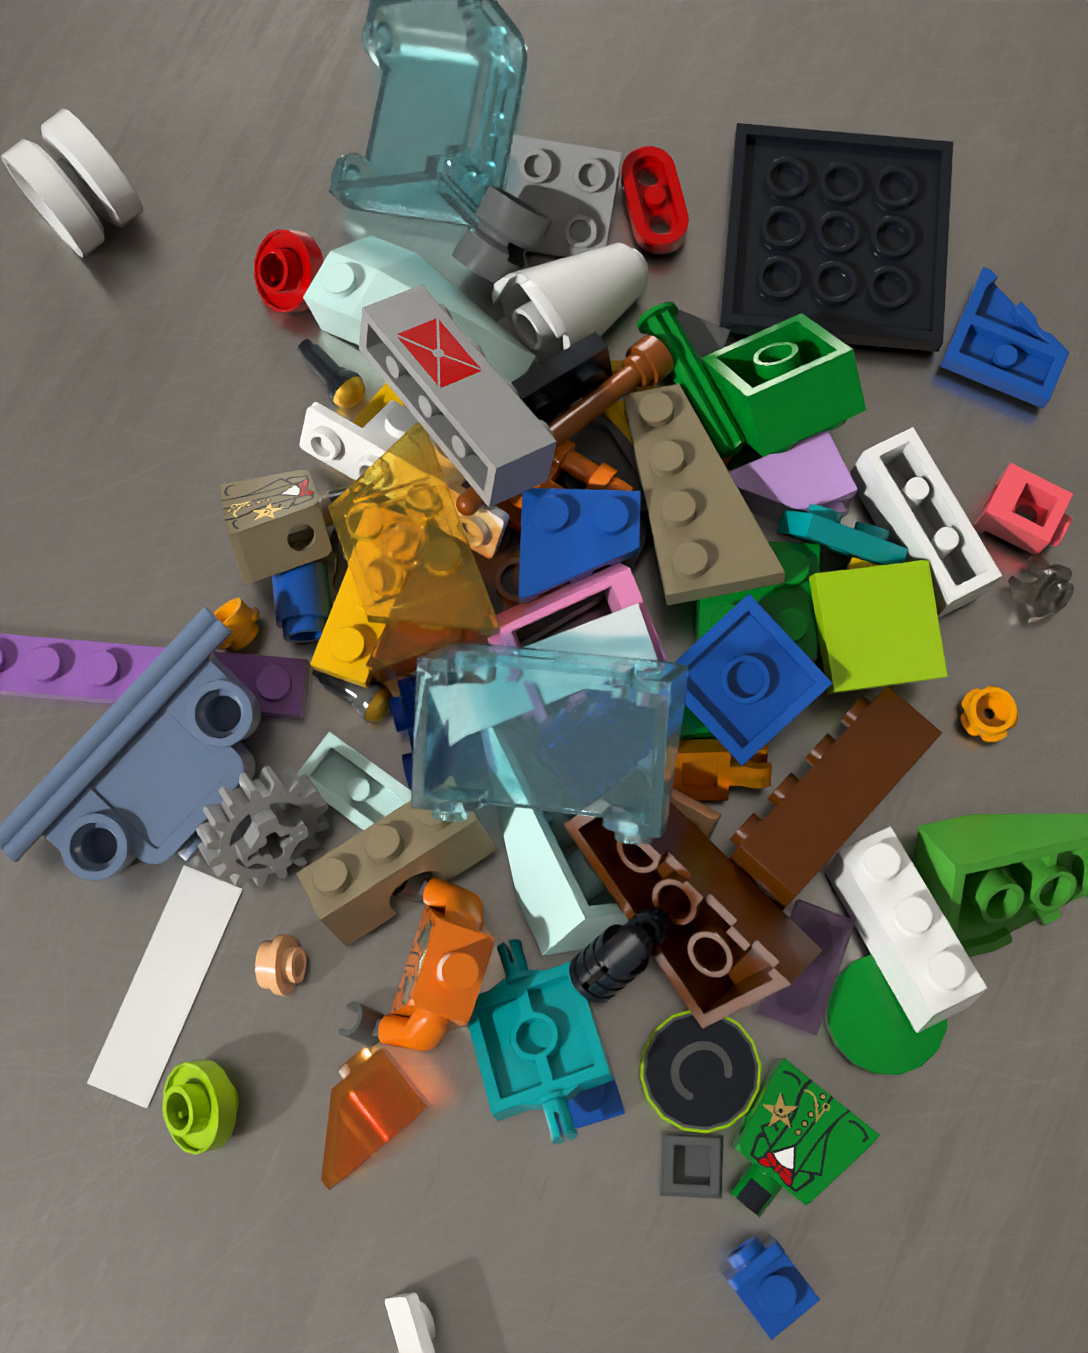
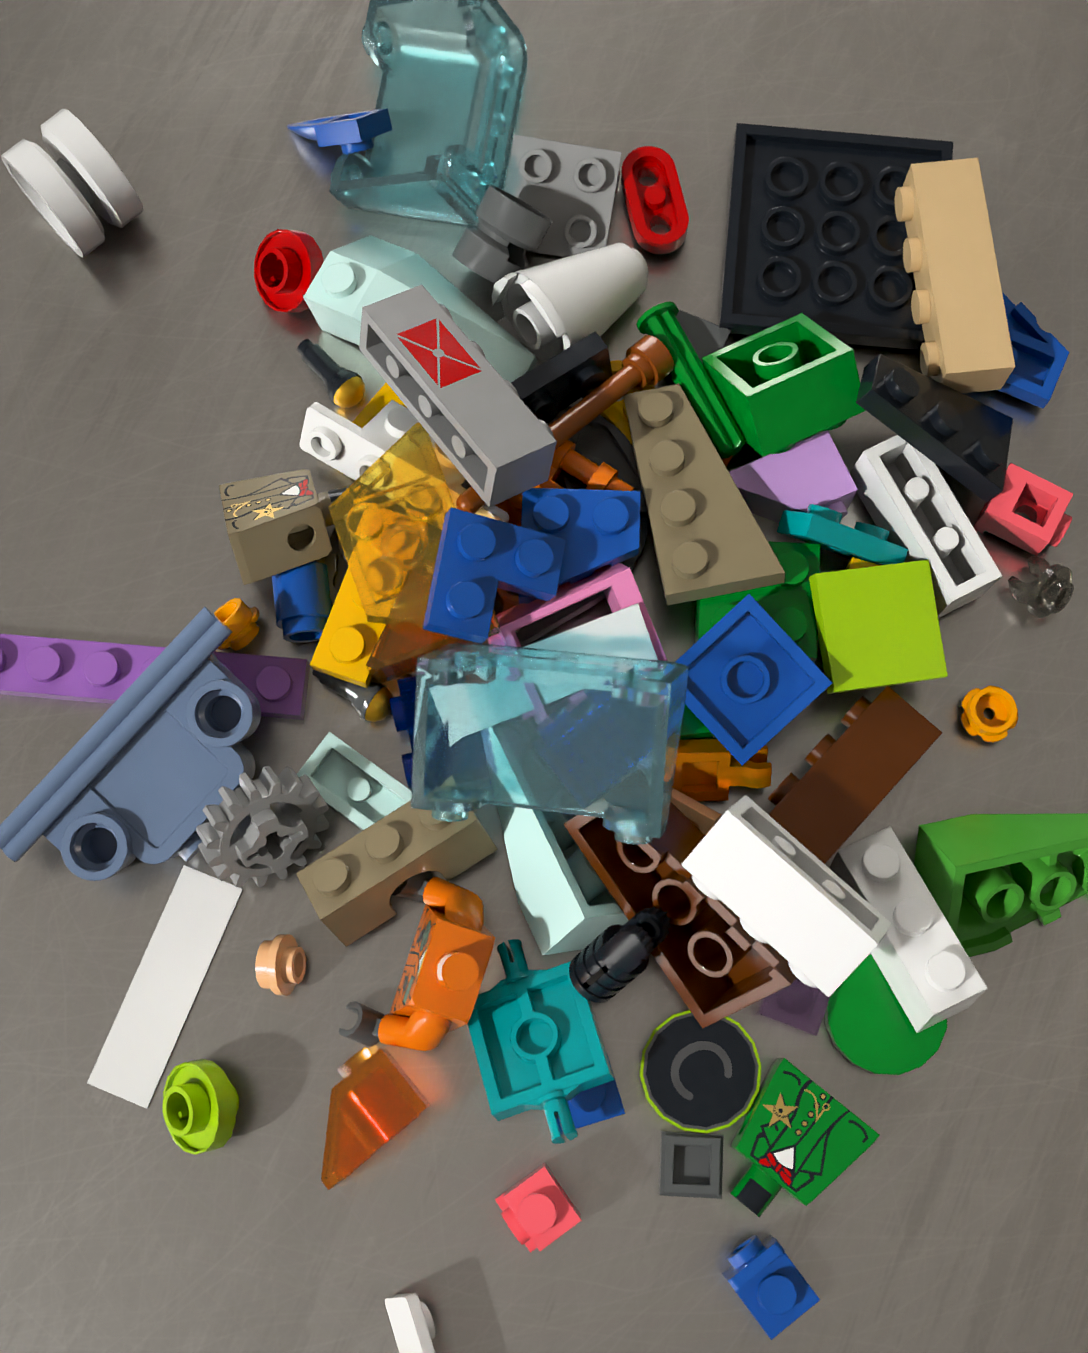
(349, 130): none -> blue plate
(478, 558): none -> blue plate
(538, 1209): none -> coral brick
(786, 896): none -> white brick
(941, 423): none -> black wing
(954, 276): none -> tan brick

